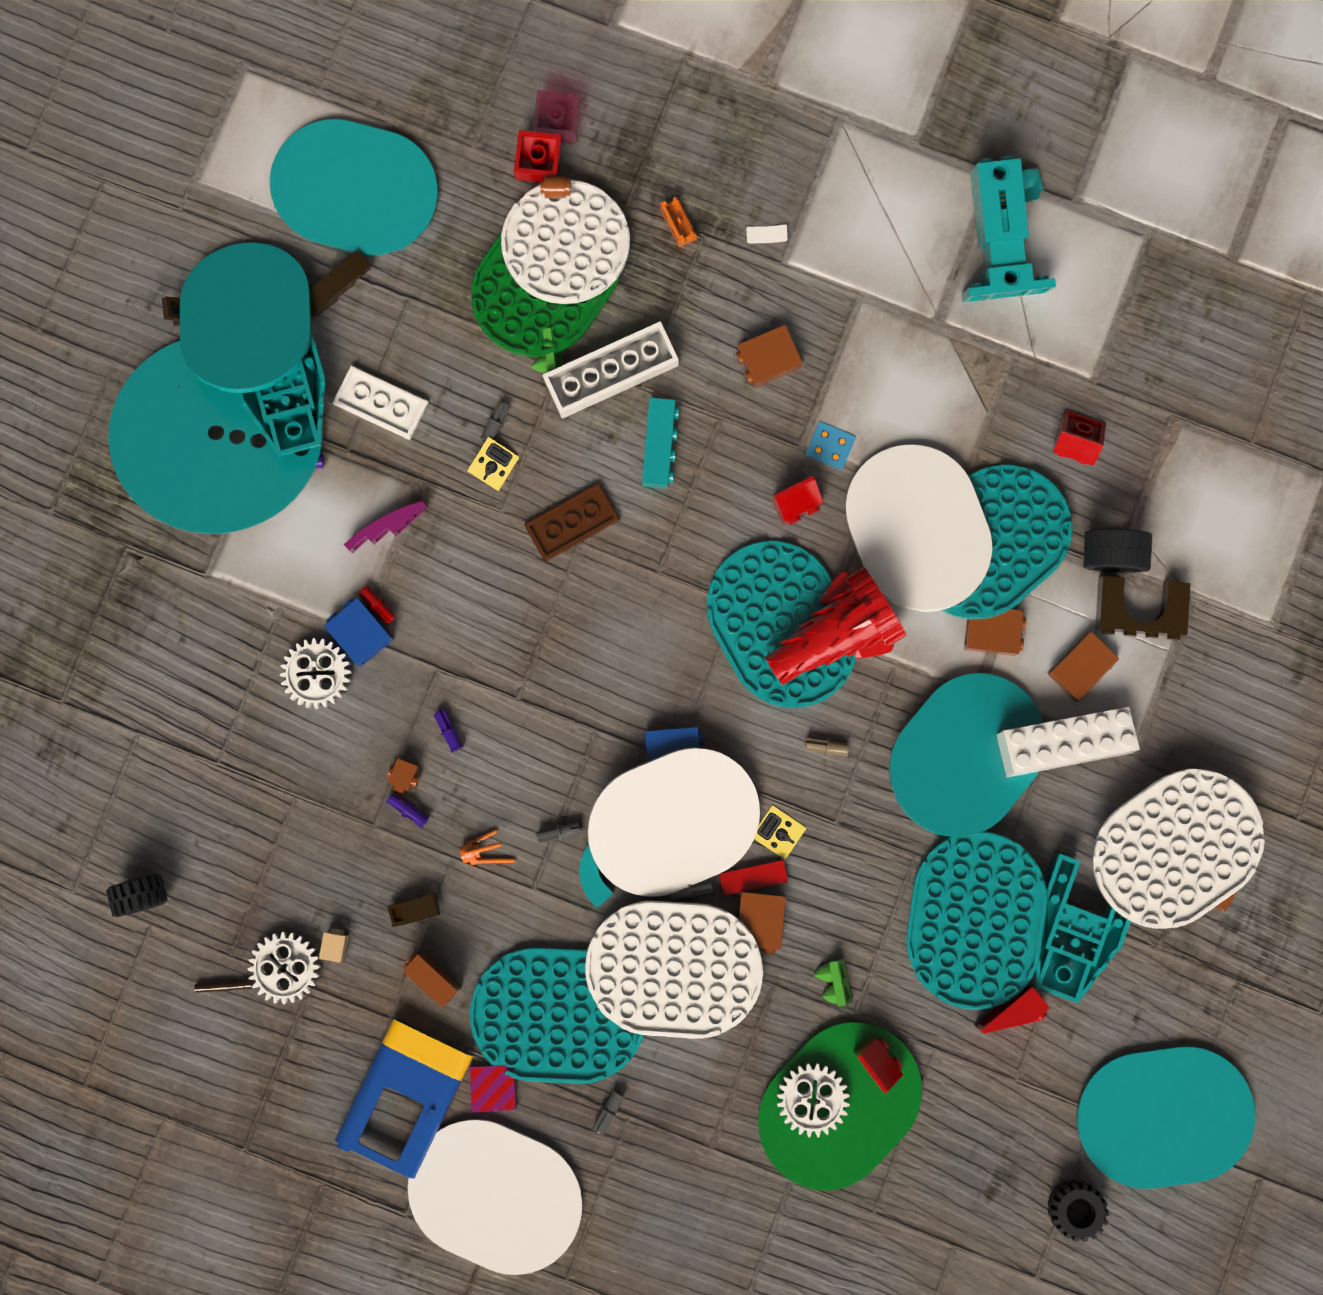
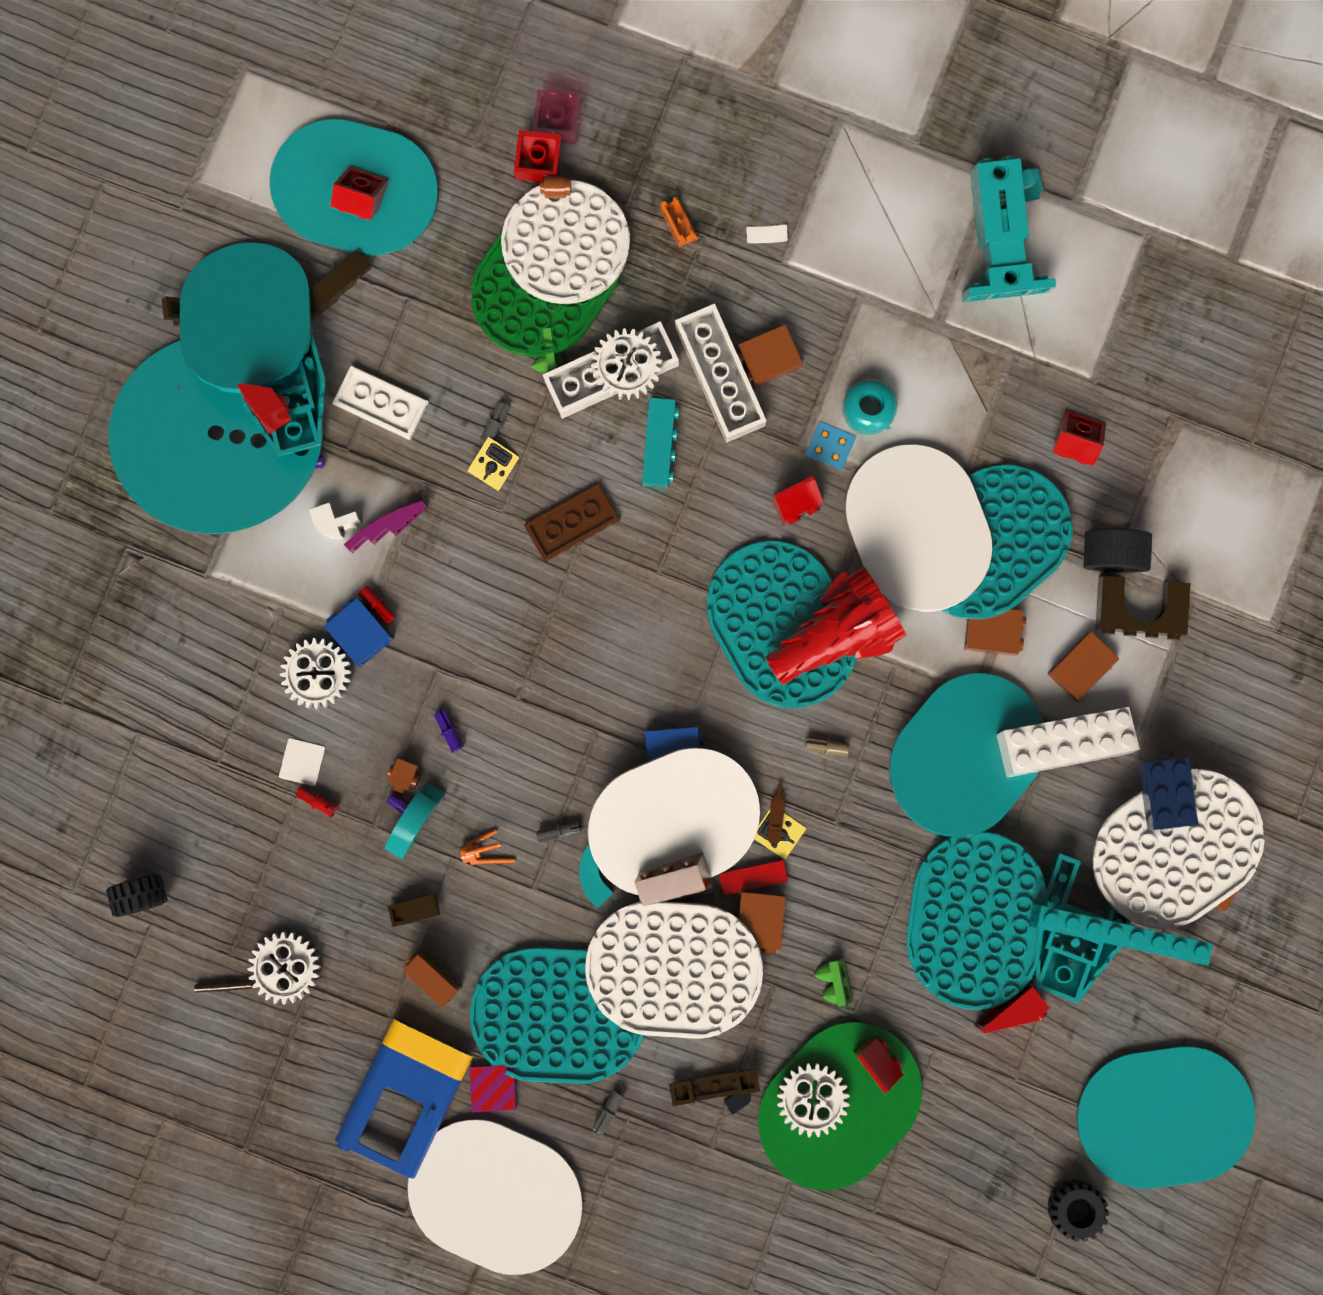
(266, 405): none -> red slope
(301, 762): none -> white sticker
(316, 801): none -> red axle
(328, 524): none -> white brick
(334, 945): tan brick -> none
(358, 193): none -> red slope
(413, 820): none -> teal arch
(644, 372): none -> white gear
(673, 880): none -> wedge
(714, 1086): none -> dark brown slope
(720, 373): none -> white brick
(737, 1102): none -> black piece
(776, 817): none -> reddish brown piece
(865, 423): none -> teal piece
(1120, 934): none -> teal brick
(1168, 794): none -> dark blue brick

